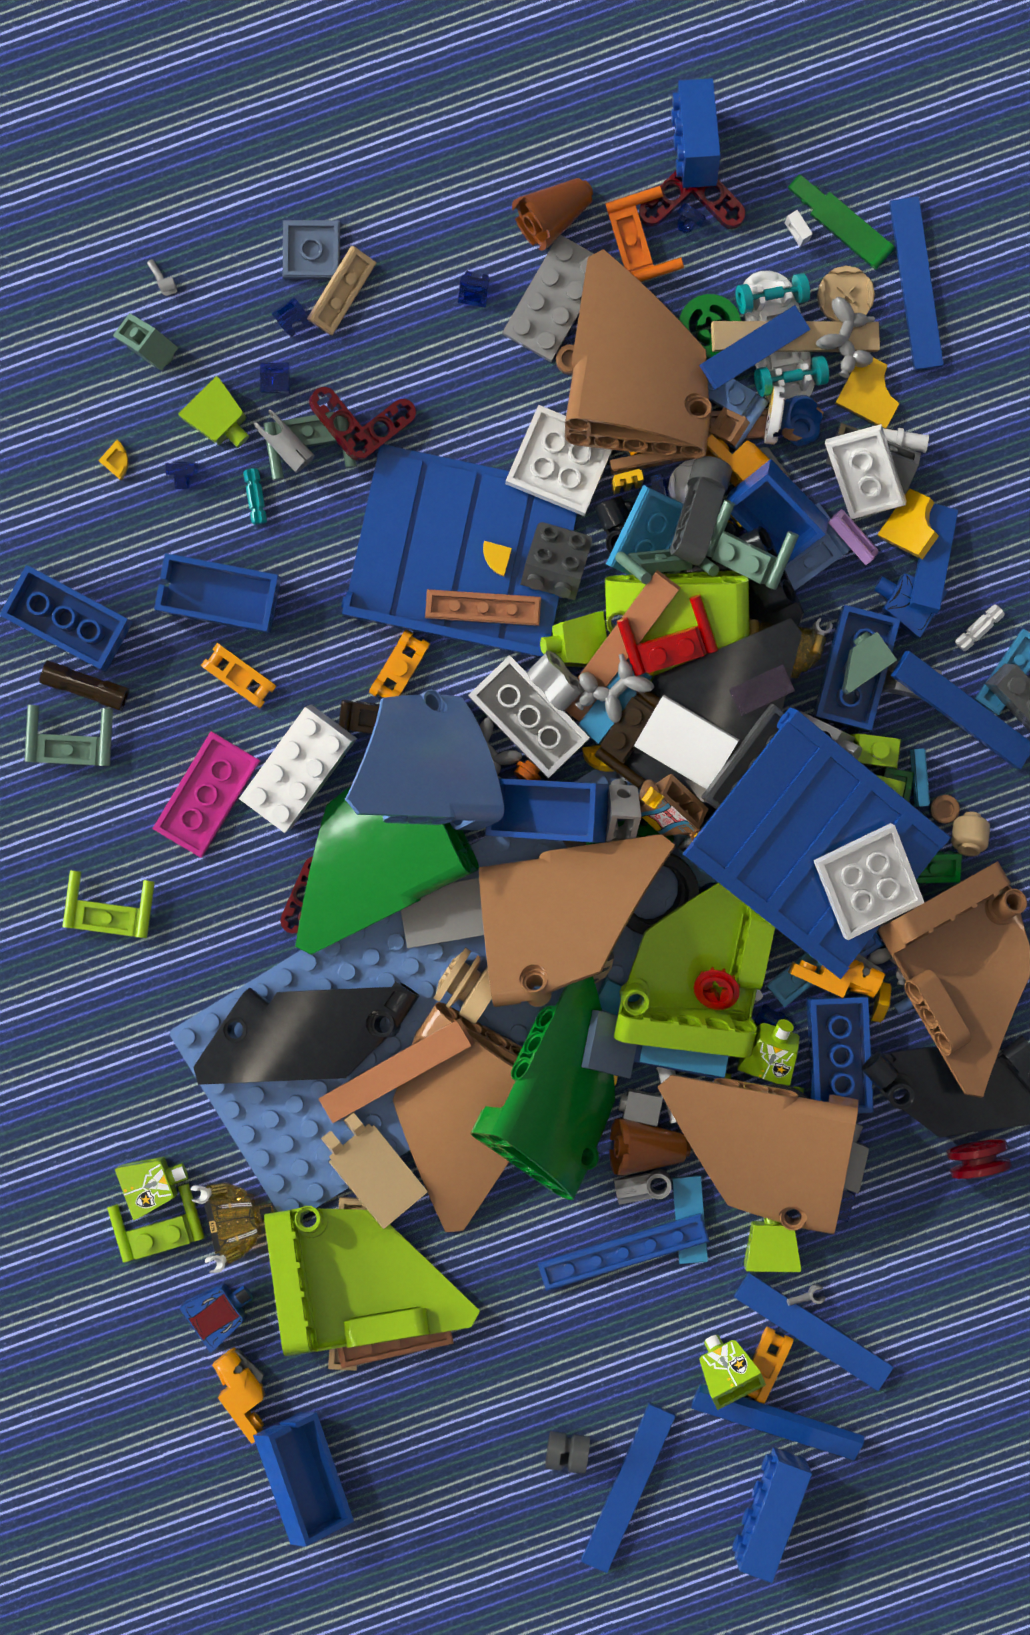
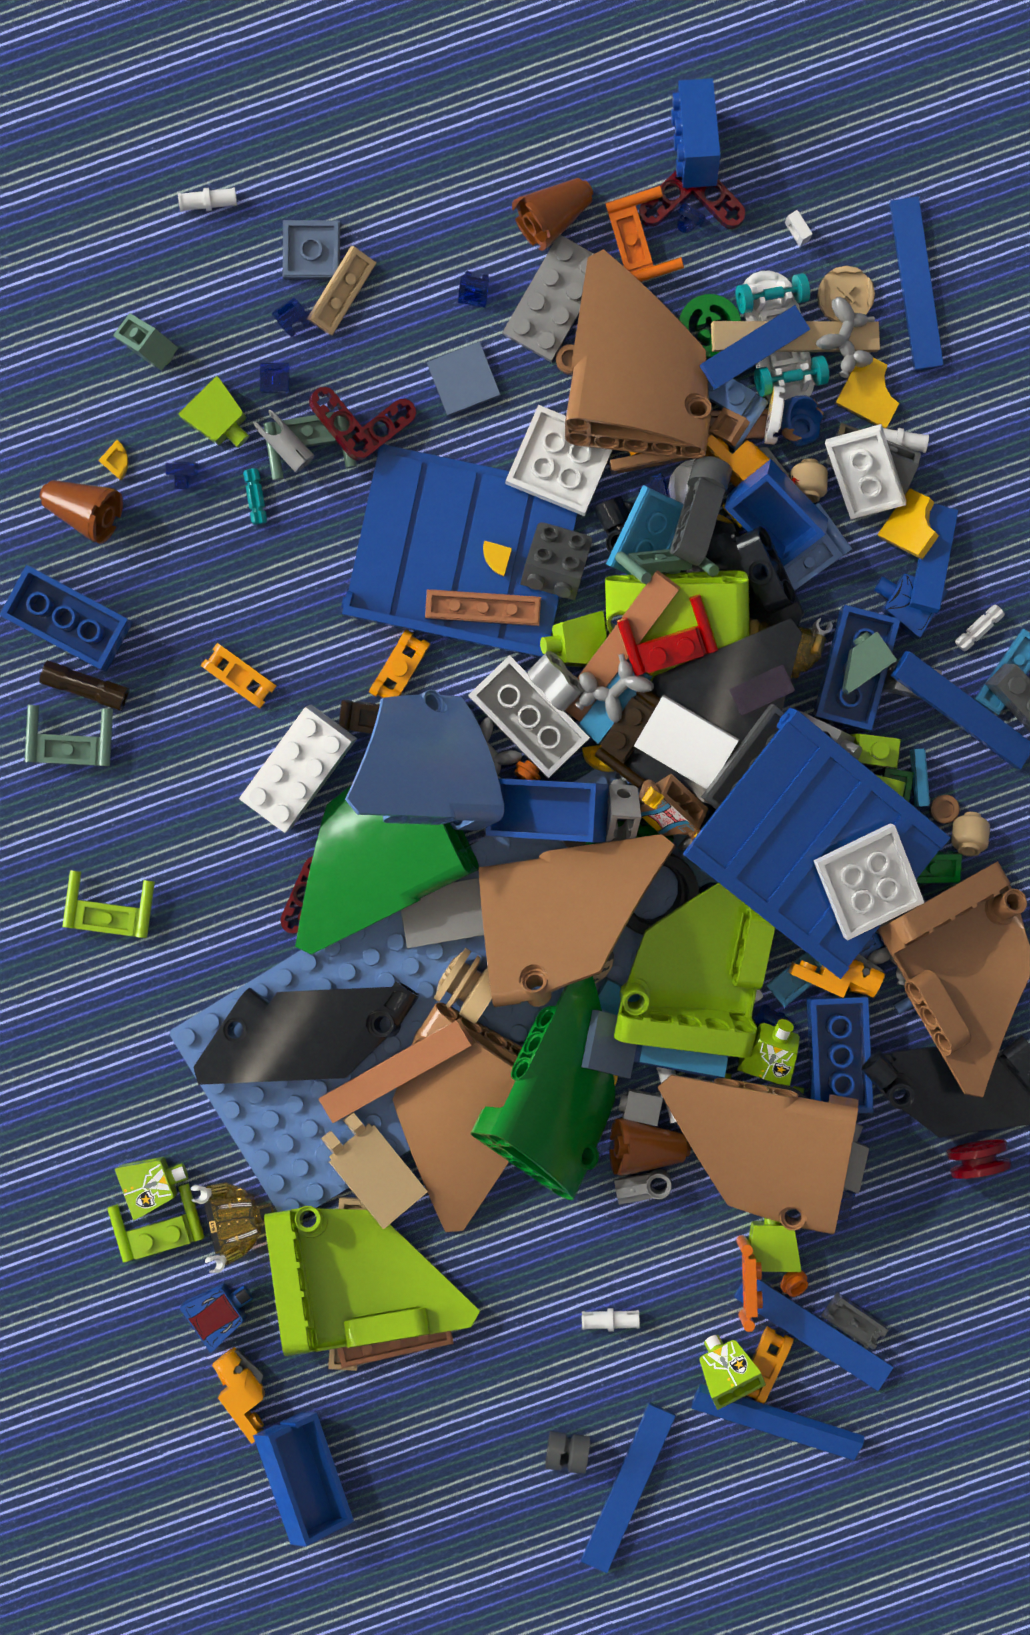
(84, 507): none -> dark orange cone
(166, 285): light grey hand -> none
(206, 794): dark pink tile -> none
(207, 199): none -> white pin
(218, 593): blue piece -> none
(463, 379): none -> sand blue tile
(610, 1319): none -> white pin
(623, 1251): blue tile -> none
(637, 479): yellow tile -> none
(688, 1202): dark azure tile -> none
(709, 996): red gear -> none
(745, 557): sand green plate -> none
(751, 1273): none -> orange plate
(771, 1514): blue brick -> none
(794, 1283): none -> orange plate
(807, 1296): light grey hand -> none
(810, 478): none -> tan head
(843, 223): green piece -> none
(853, 537): lavender tile -> none
(854, 1321): none -> dark grey hinge
(882, 1002): yellow tile -> none

